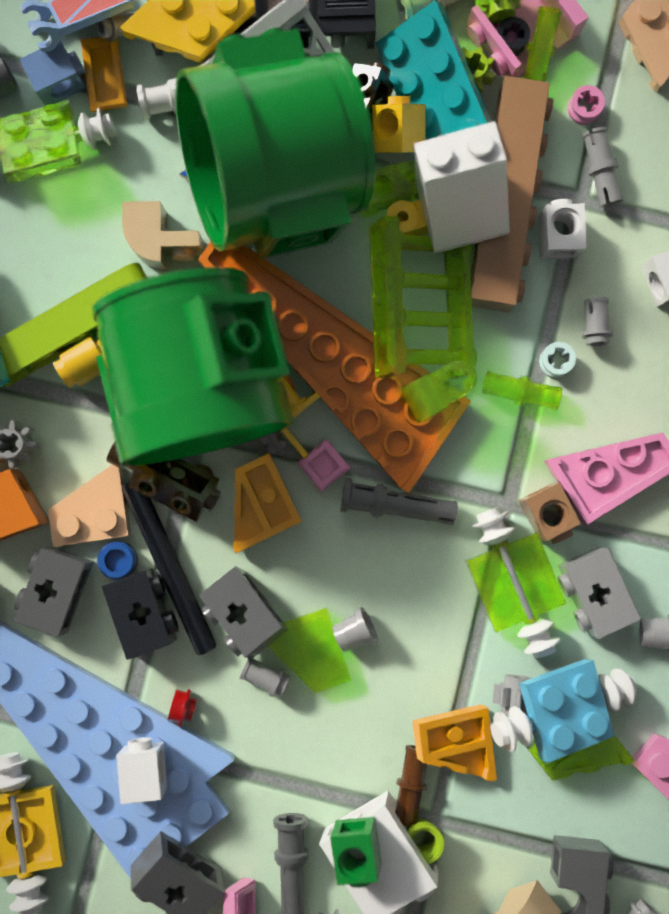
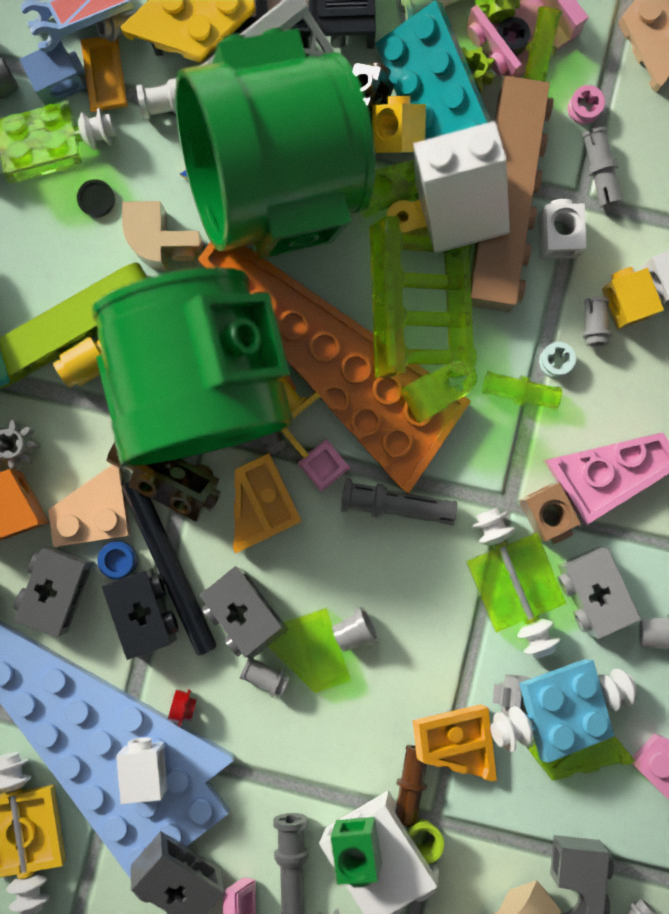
(95, 198): none -> black piece
(632, 297): none -> yellow brick

